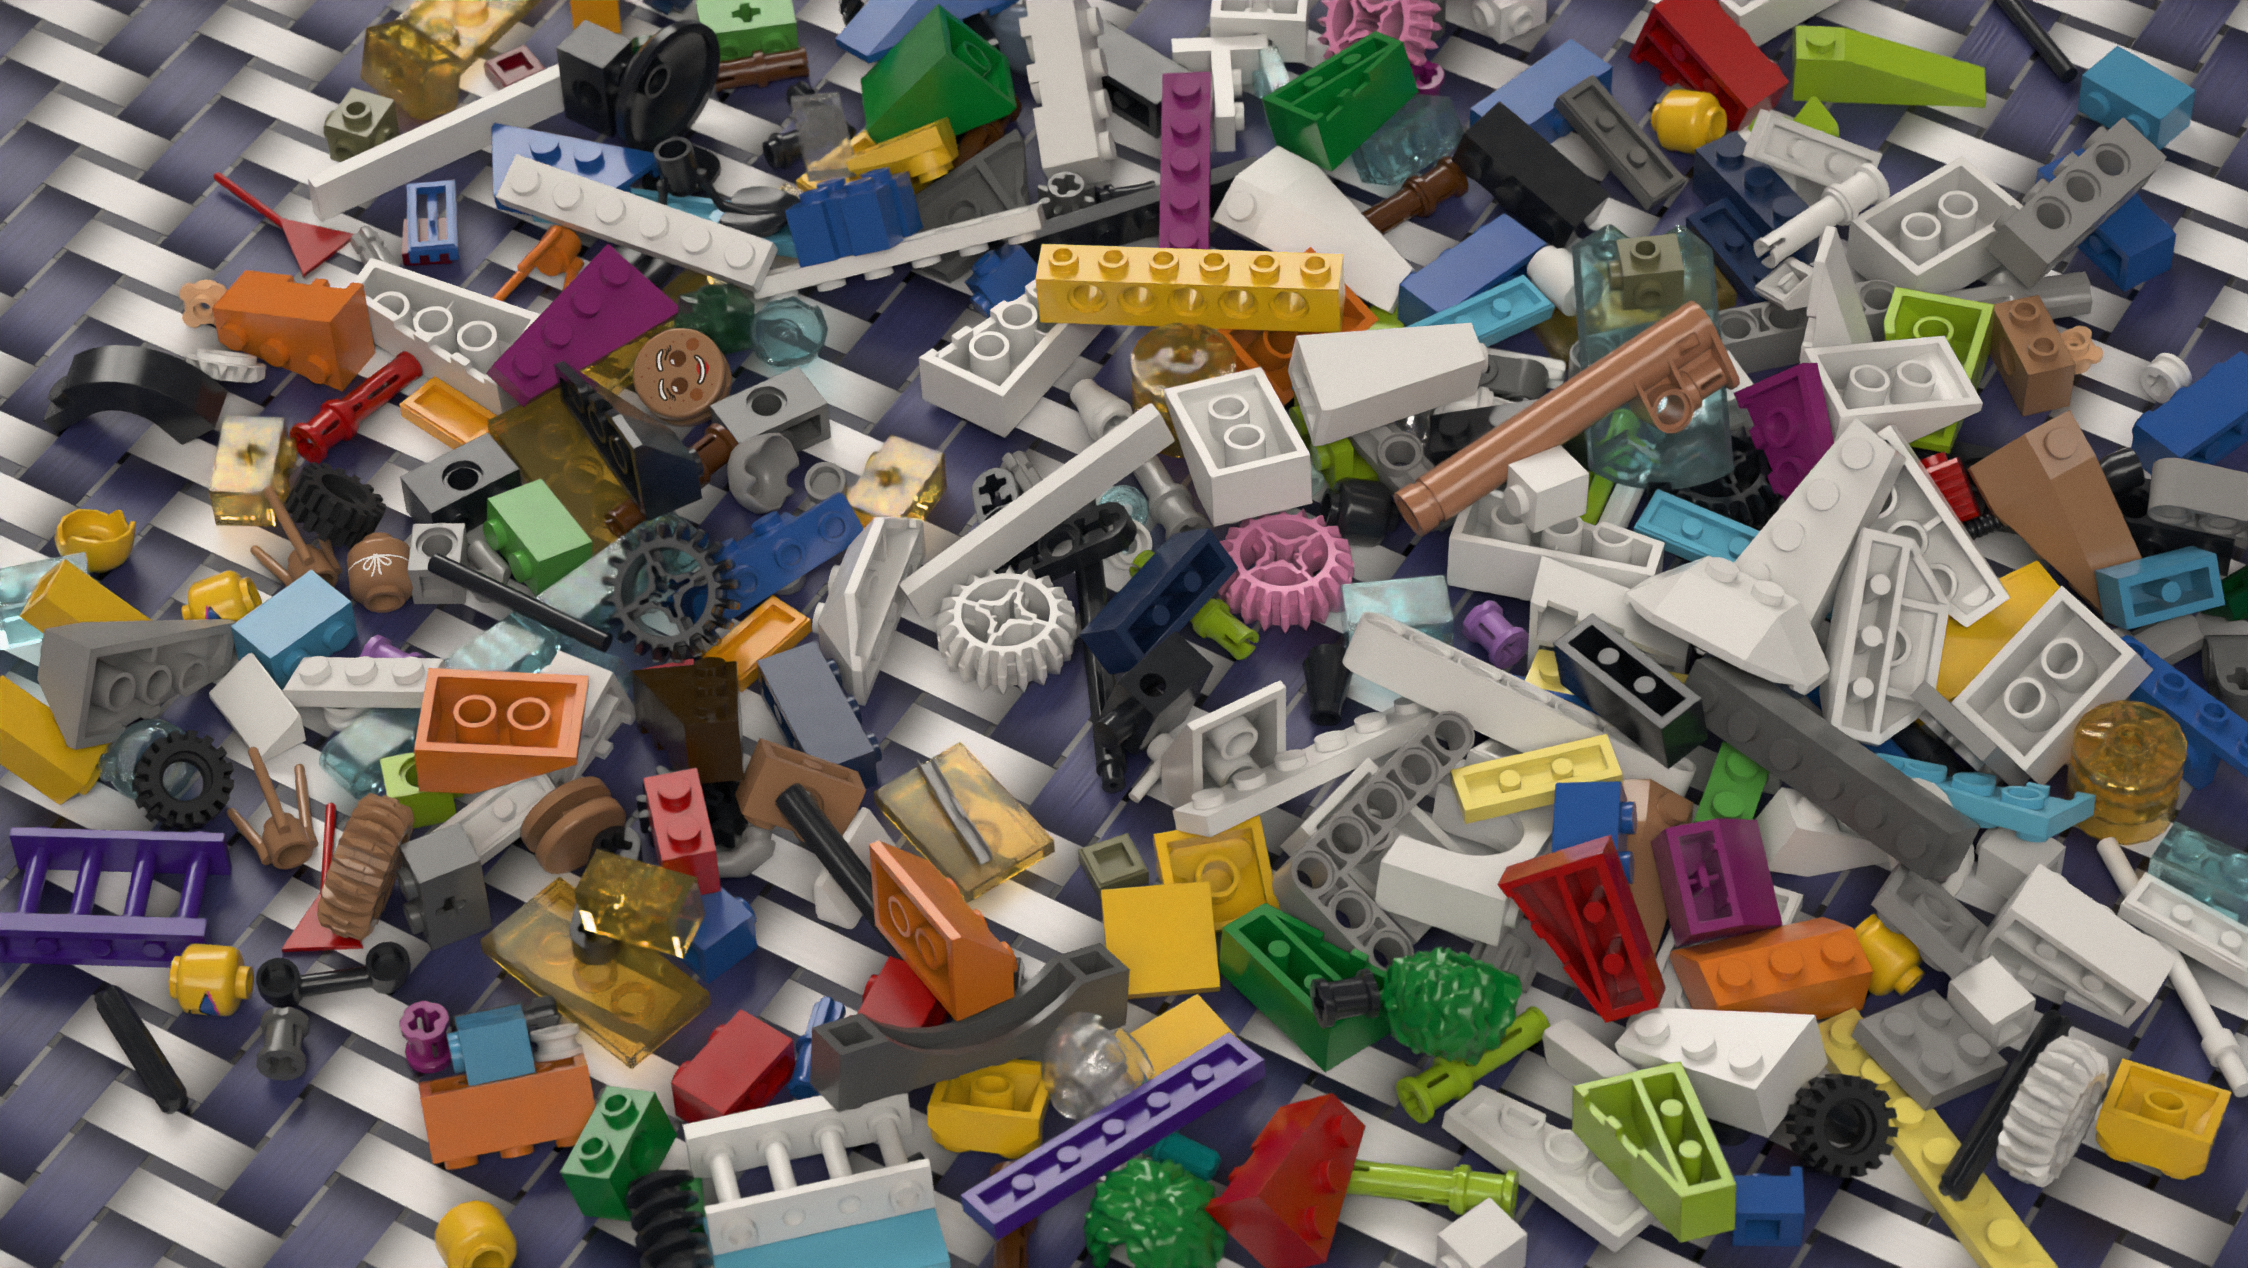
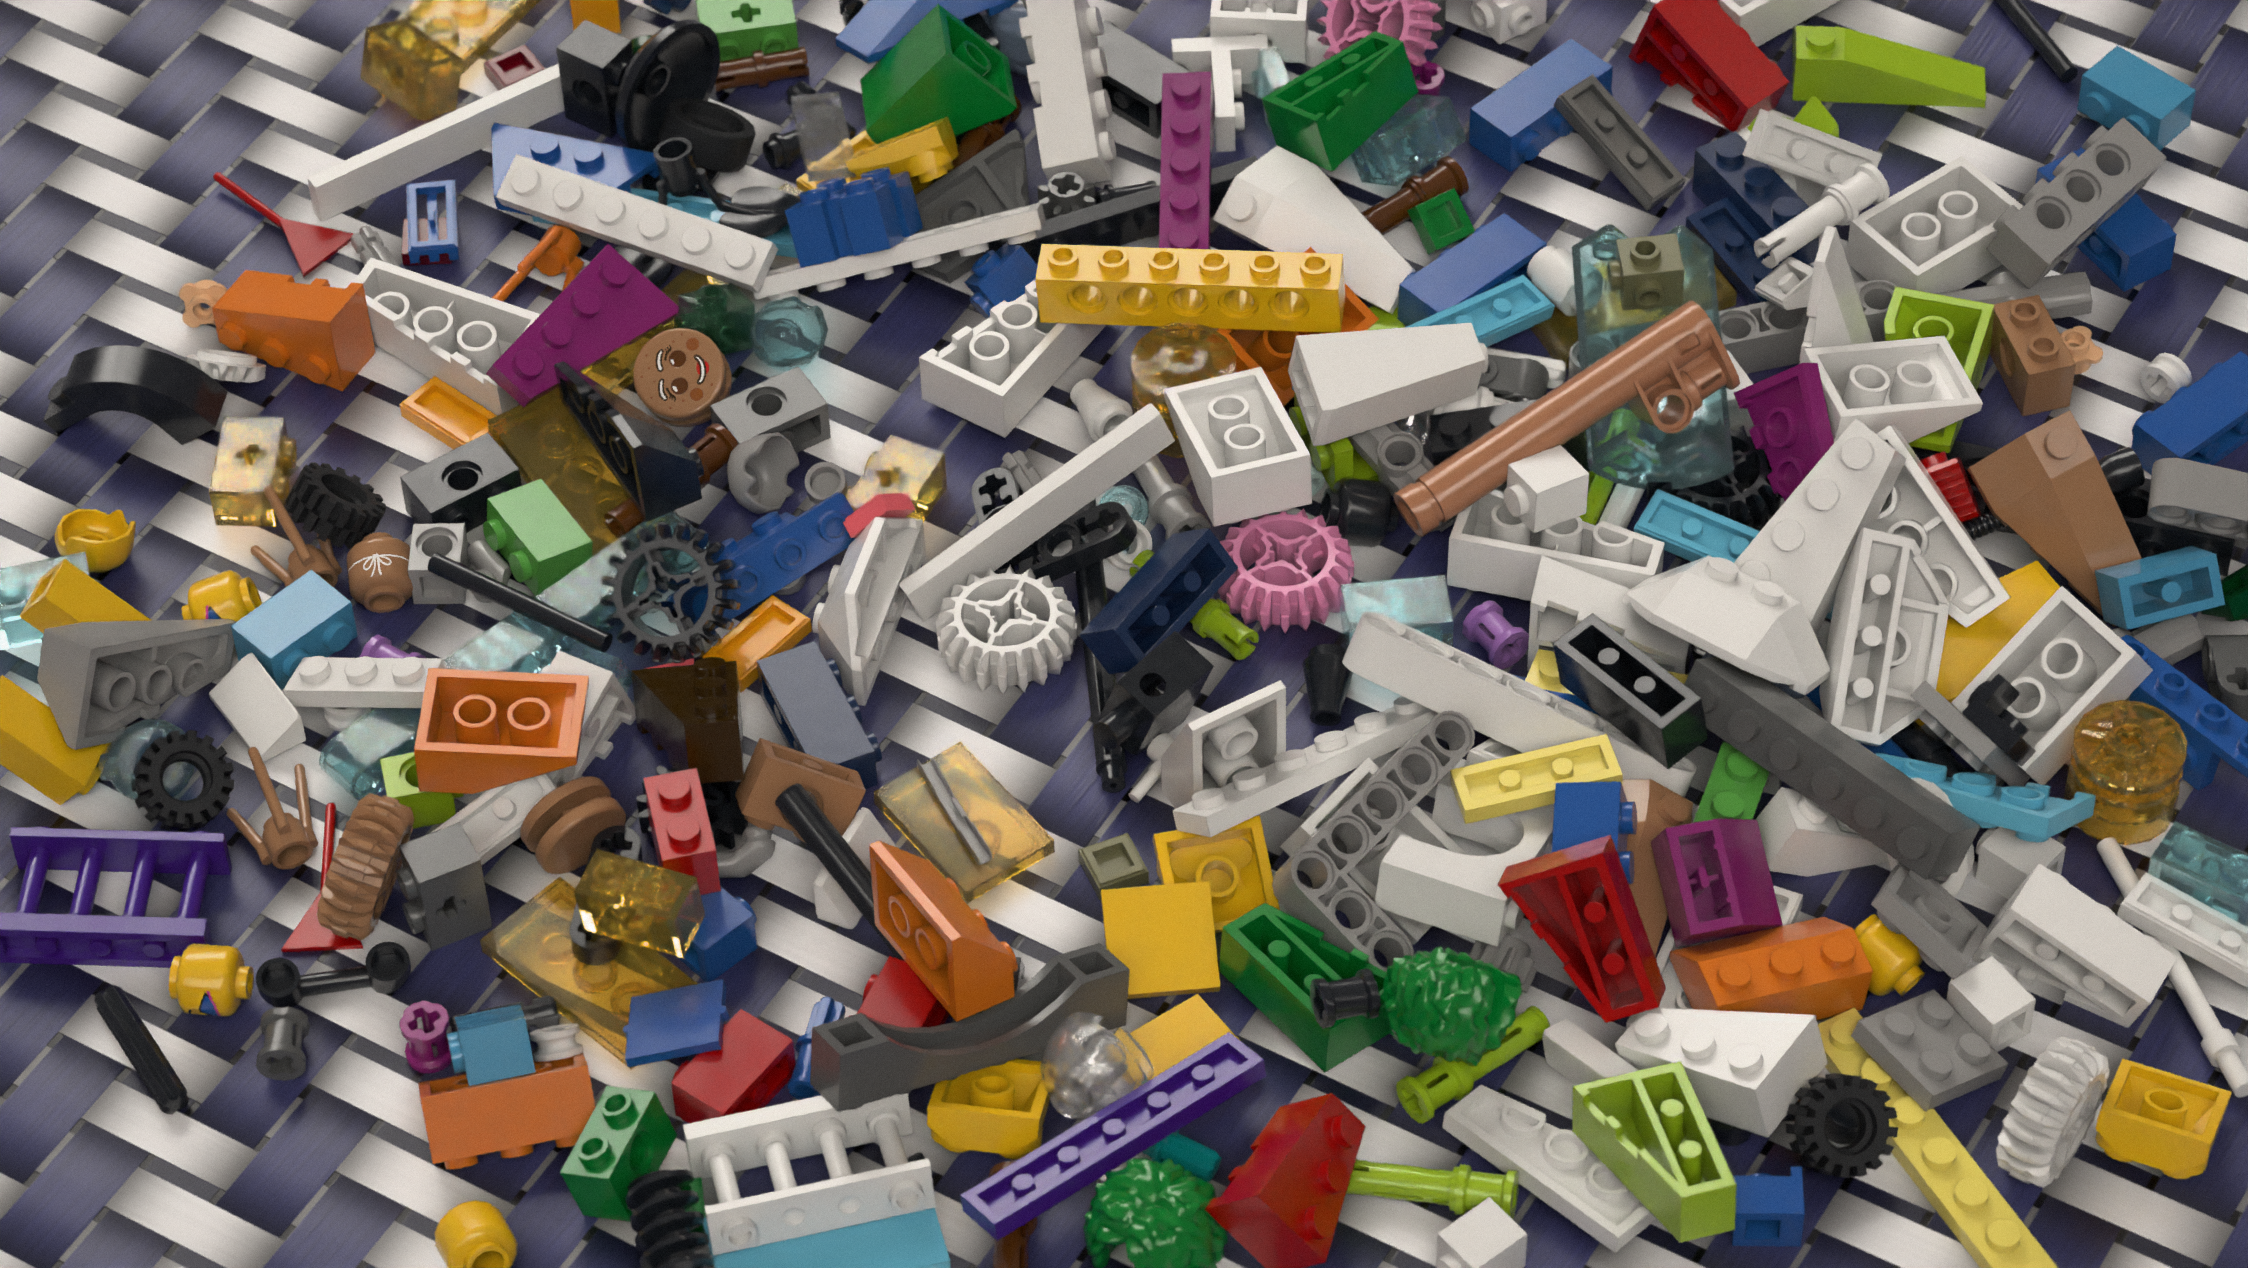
(342, 417): red pin -> none
(360, 124): olive brick -> none
(676, 1023): none -> blue piece
(717, 134): none -> black tyre
(879, 506): none -> coral tile
(1441, 221): none -> green plate
(1529, 177): black brick -> none
(1688, 120): yellow head -> none
(1983, 1137): black axle -> none
(1989, 713): none -> black bracket

